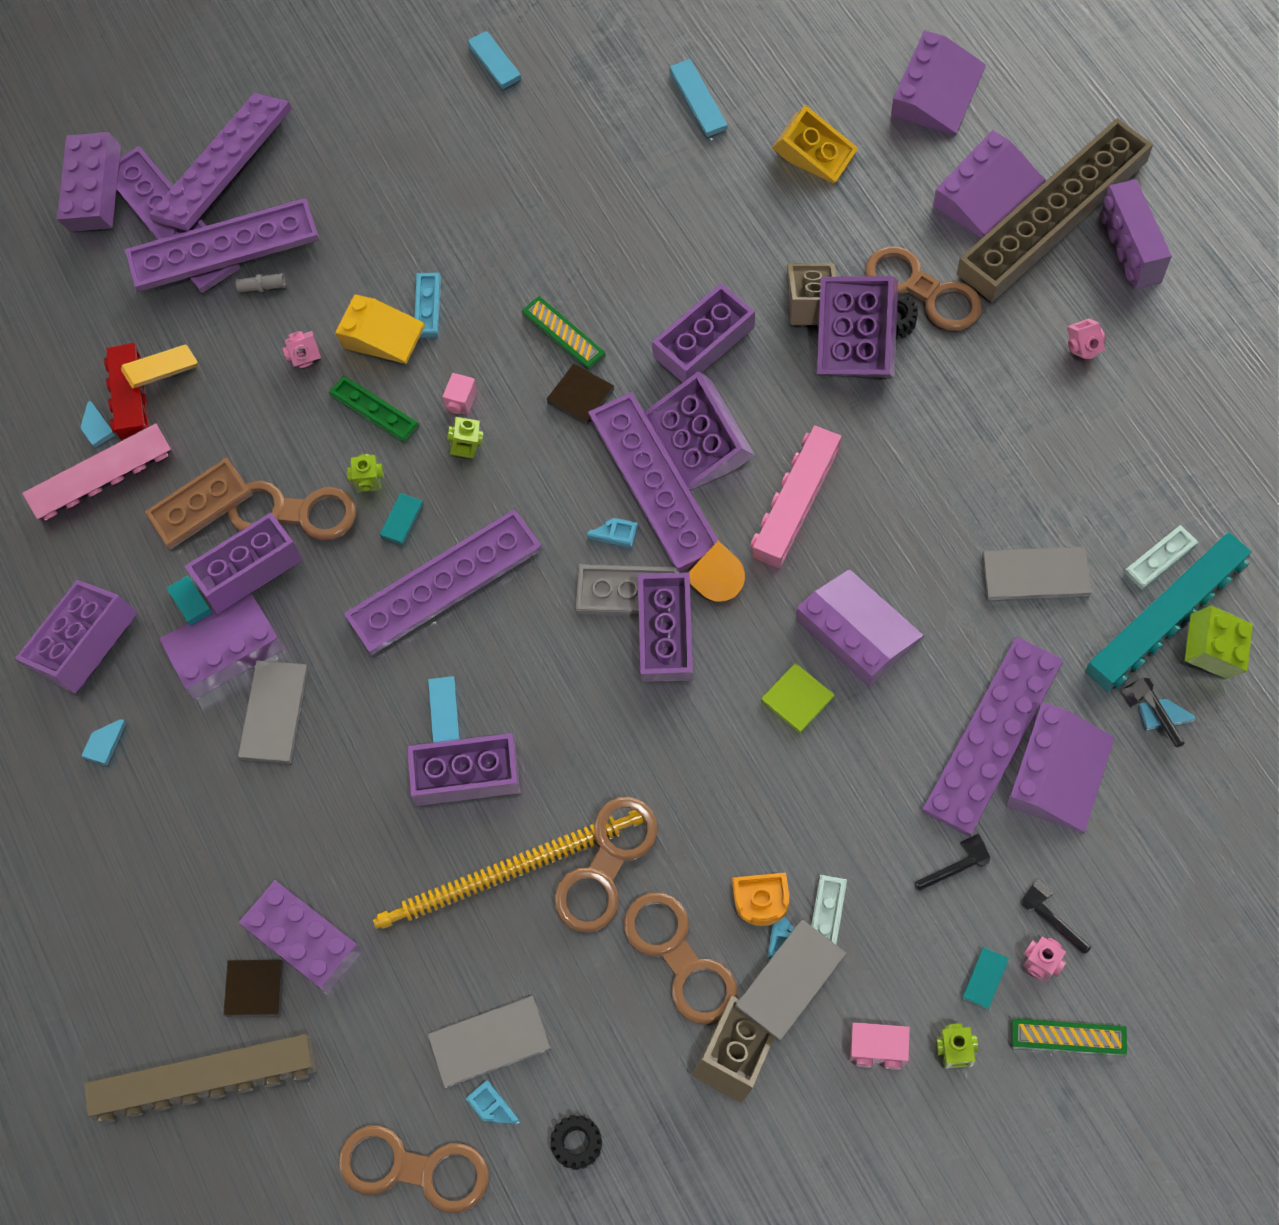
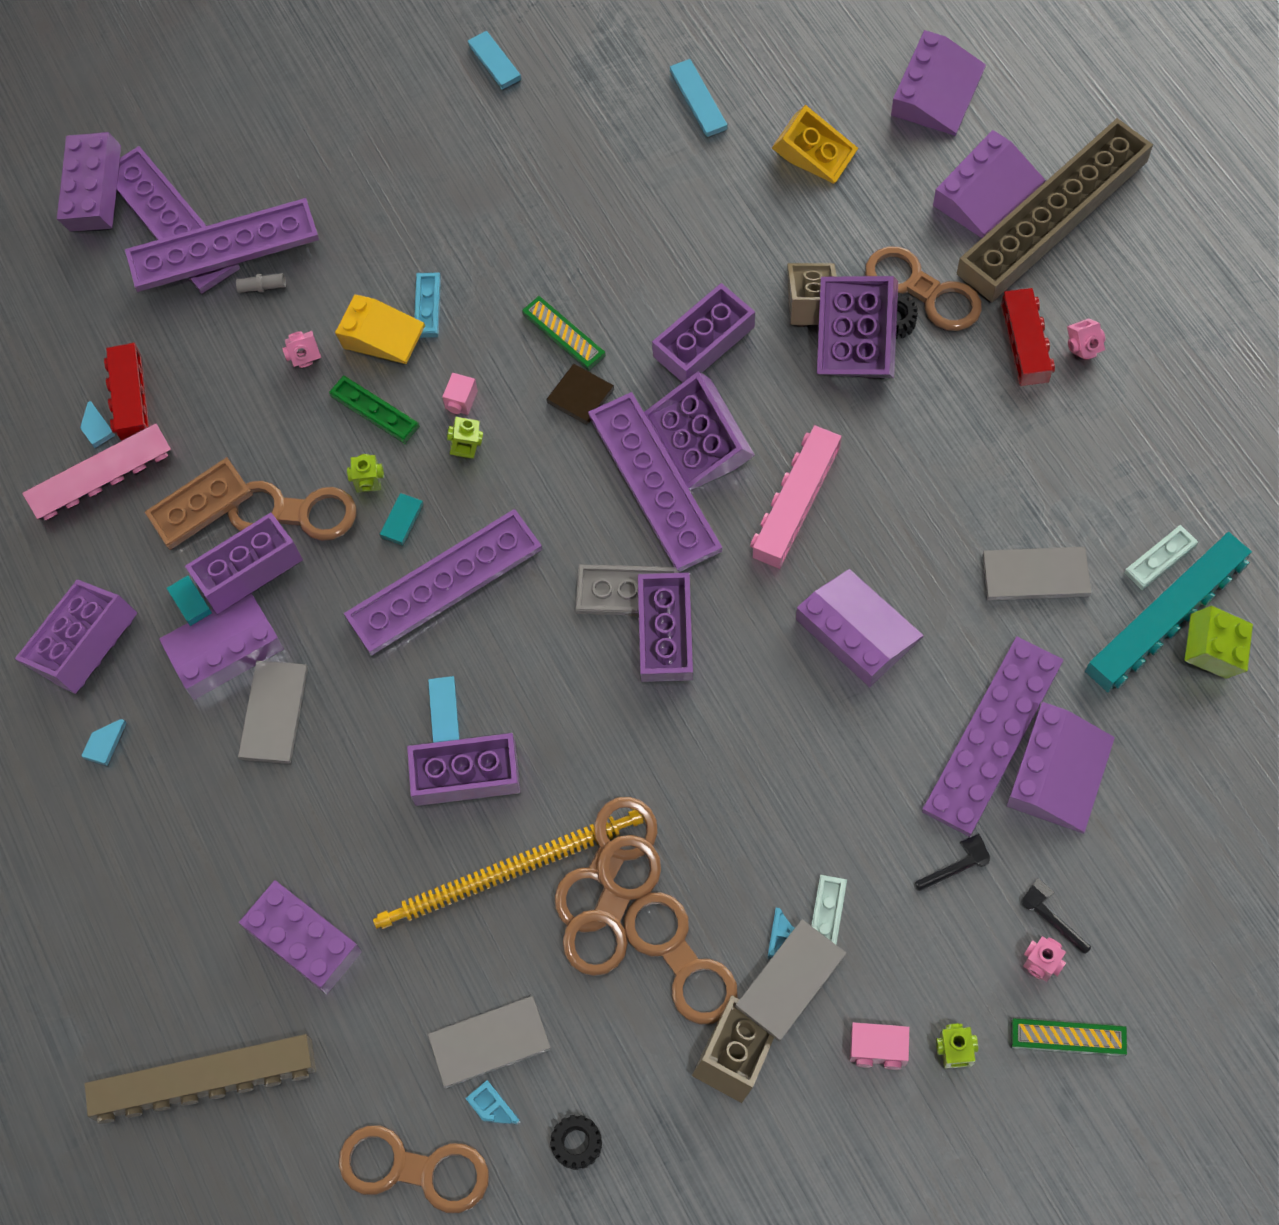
(159, 366): yellow tile -> none
(220, 161): medium lavender plate -> none
(253, 988): dark brown tile -> none
(612, 905): none -> medium nougat bar
(615, 532): medium azure tile -> none
(718, 574): light orange tile -> none
(761, 898): light orange tile -> none
(797, 698): lime tile -> none
(985, 978): teal tile -> none
(1027, 337): none -> red brick
(1135, 234): medium lavender brick -> none
(1144, 689): black piece -> none
(1176, 714): medium azure tile -> none

